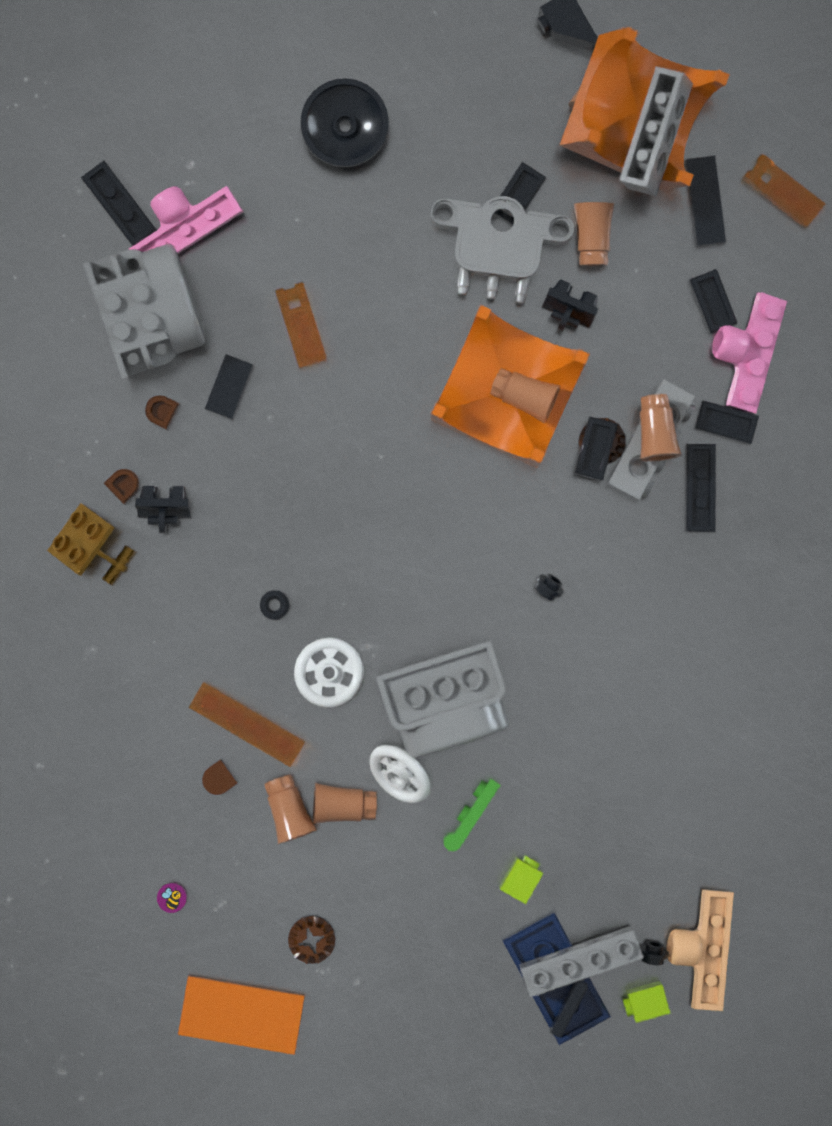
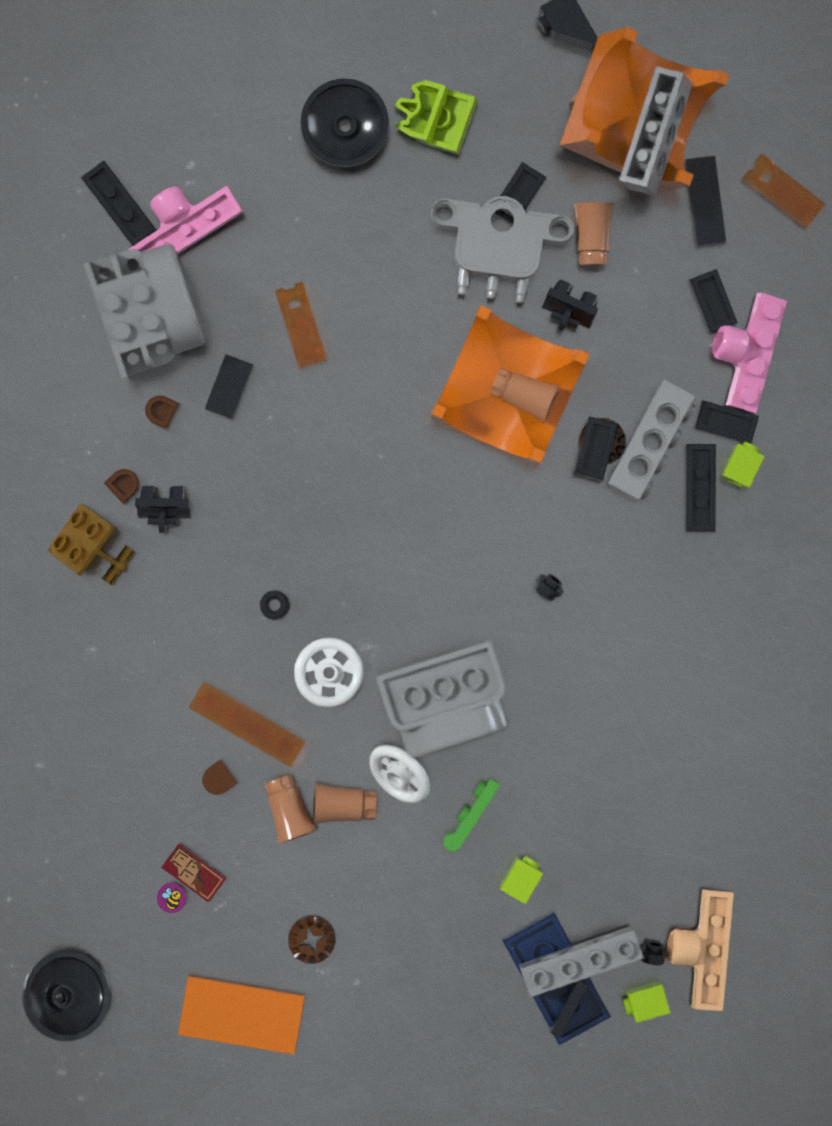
(83, 993): none -> black dish
(193, 872): none -> tile
(437, 115): none -> lime plate
(657, 429): nougat plant -> none
(742, 465): none -> lime brick

